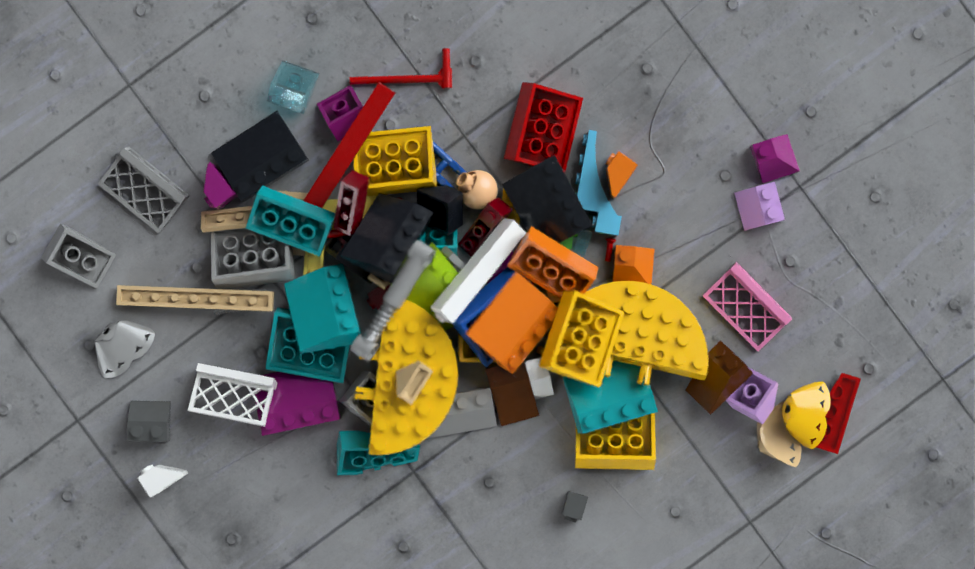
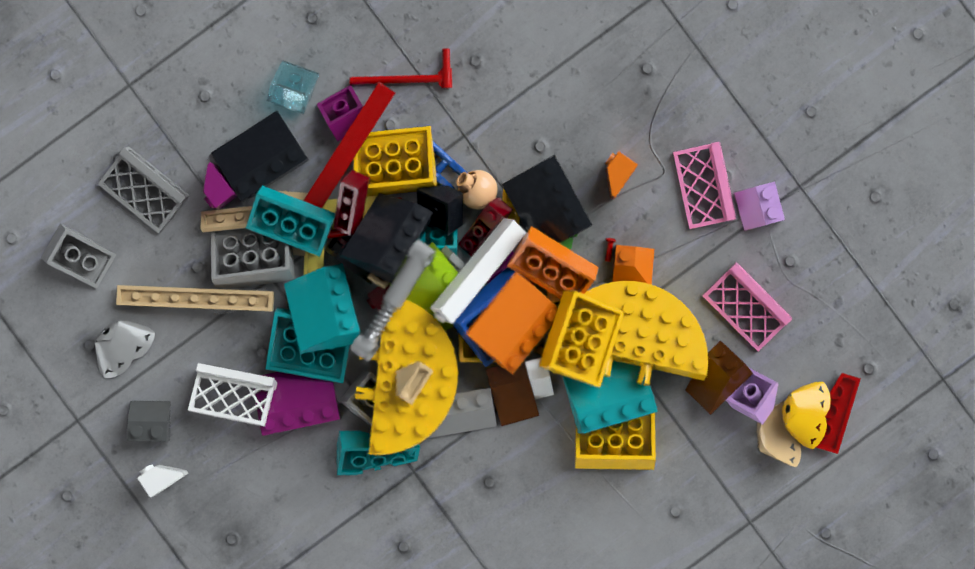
(543, 125): red slope -> none
(574, 506): dark grey brick -> none
(582, 242): clear light blue piece -> none
(591, 192): medium azure arch -> none
(720, 177): none -> bright pink fence
(774, 158): magenta slope -> none

